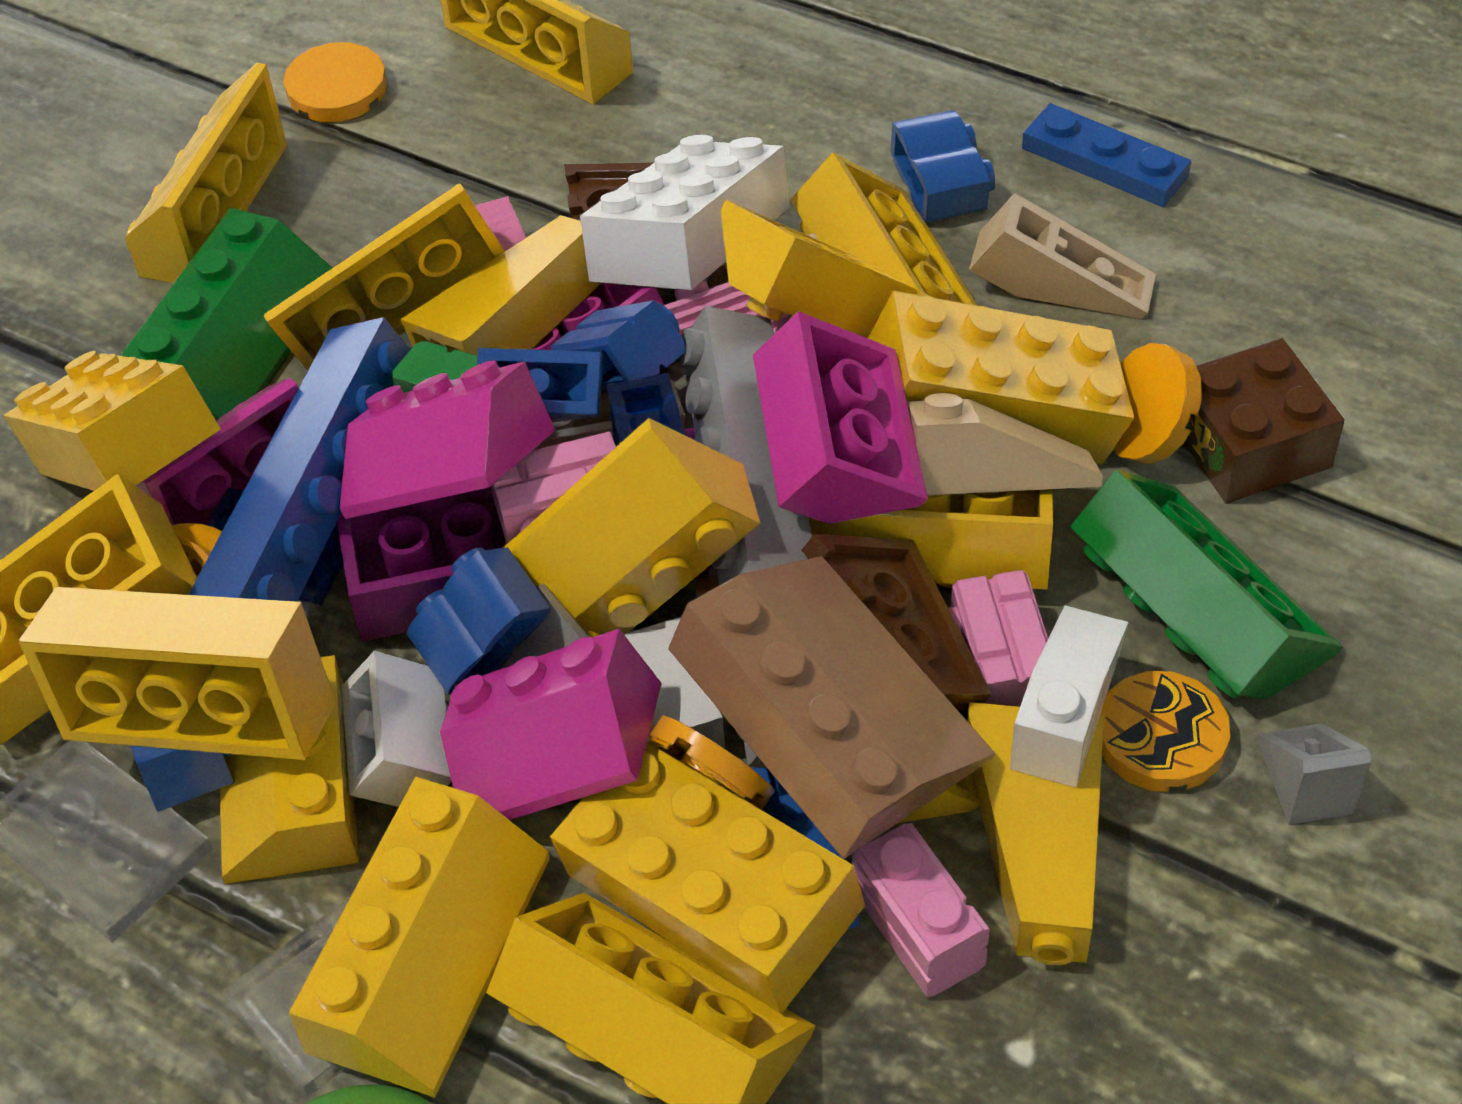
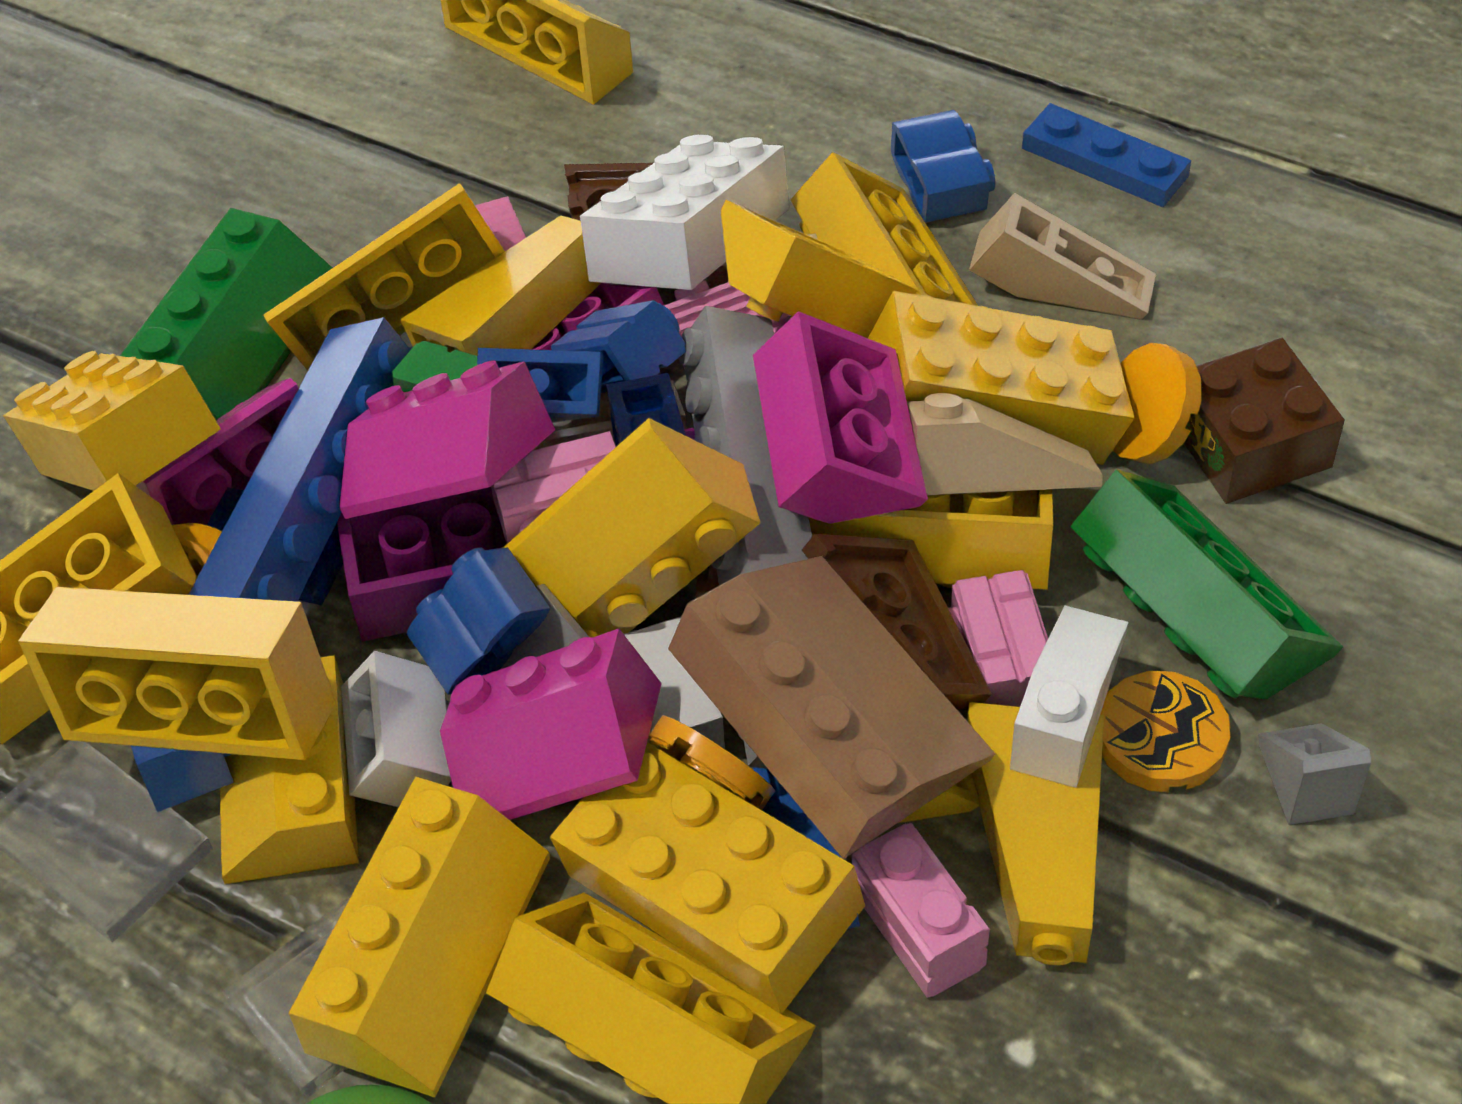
(215, 171): yellow slope -> none
(335, 81): light orange tile -> none

